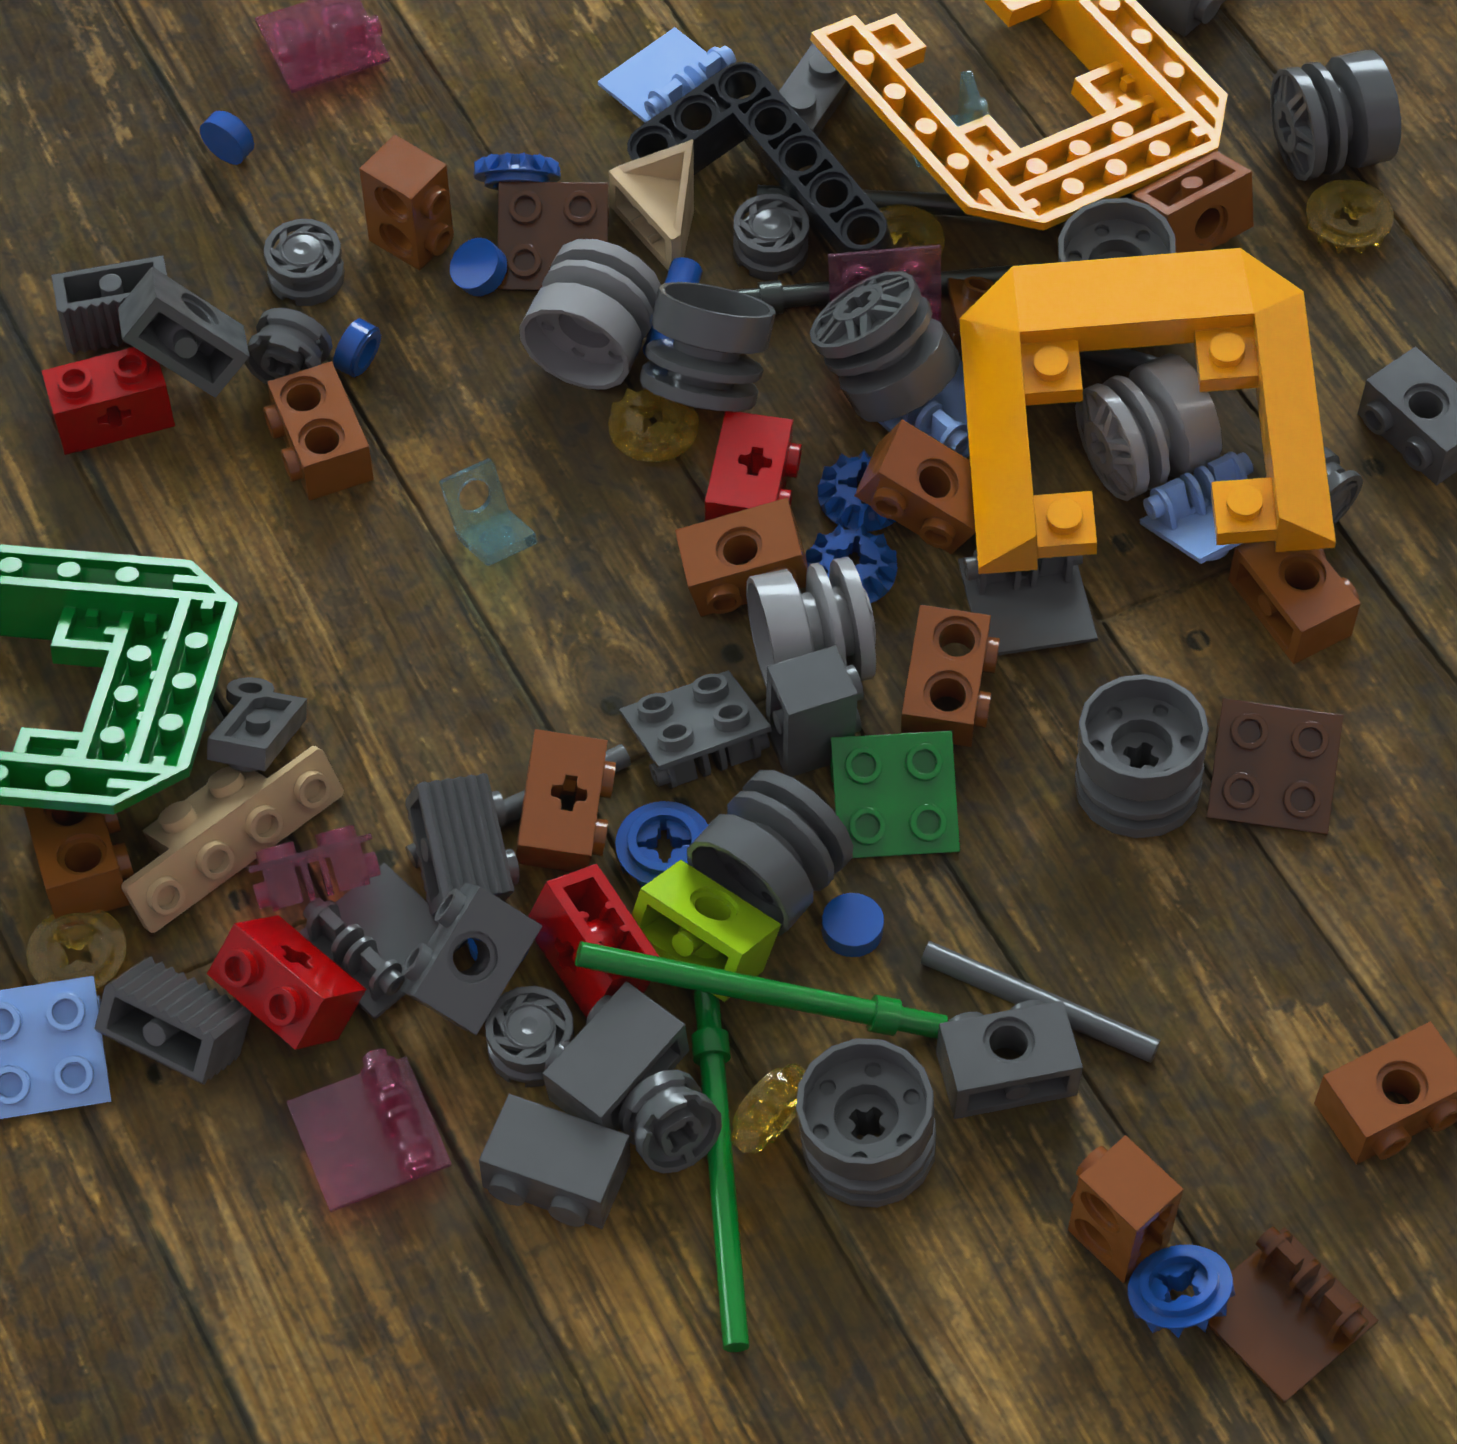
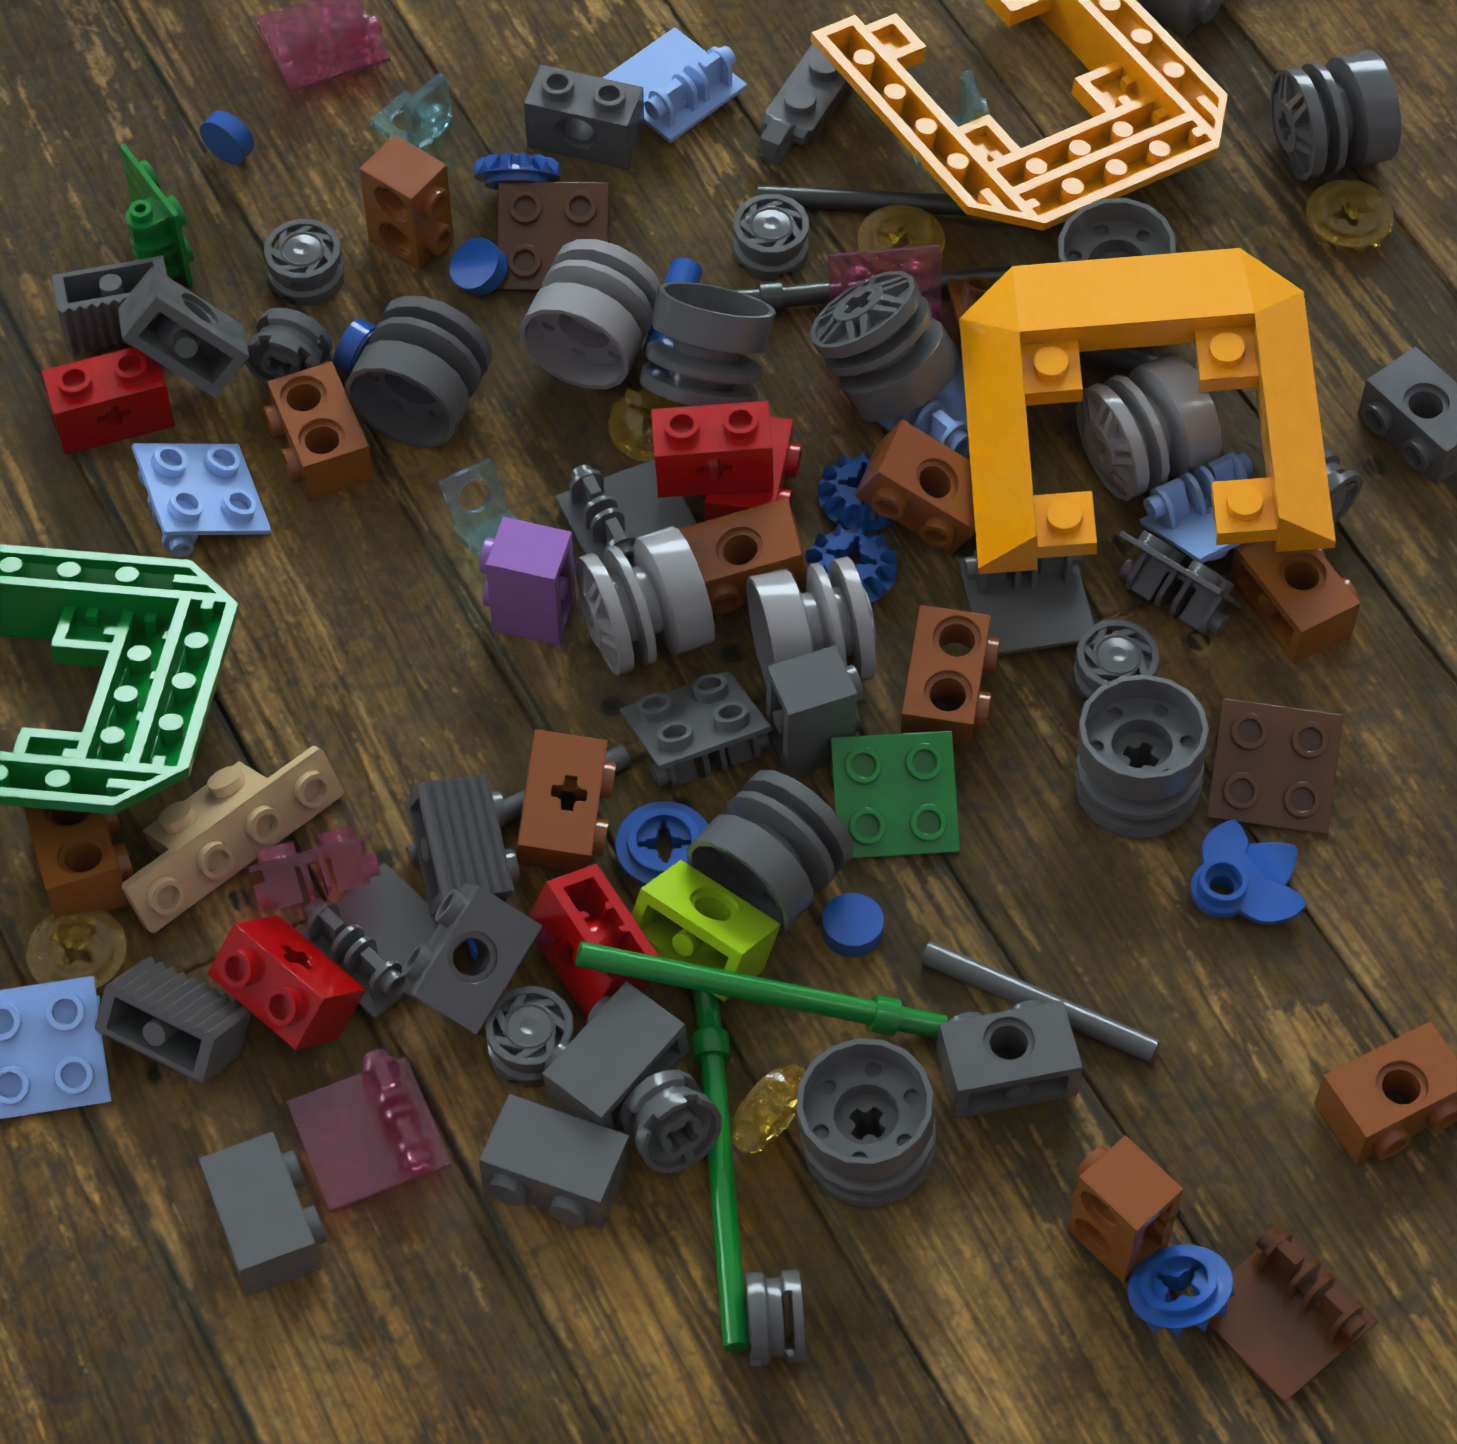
(155, 220): none -> green hinge
(199, 492): none -> light blue hinge
(256, 725): dark grey hinge -> none
(261, 1212): none -> dark grey brick
(419, 371): none -> dark grey wheel
(425, 113): none -> clear light blue bracket
(529, 580): none -> medium lavender brick
(584, 116): none -> dark grey brick
(619, 508): none -> dark grey hinge
(657, 199): tan slope -> none
(657, 596): none -> light grey wheel
(712, 449): none -> red brick
(767, 1317): none -> dark grey wheel
(783, 154): black beam -> none
(1113, 655): none -> dark grey wheel
(1153, 568): none -> dark grey hinge
(1203, 201): dark orange brick -> none
(1251, 873): none -> blue plate

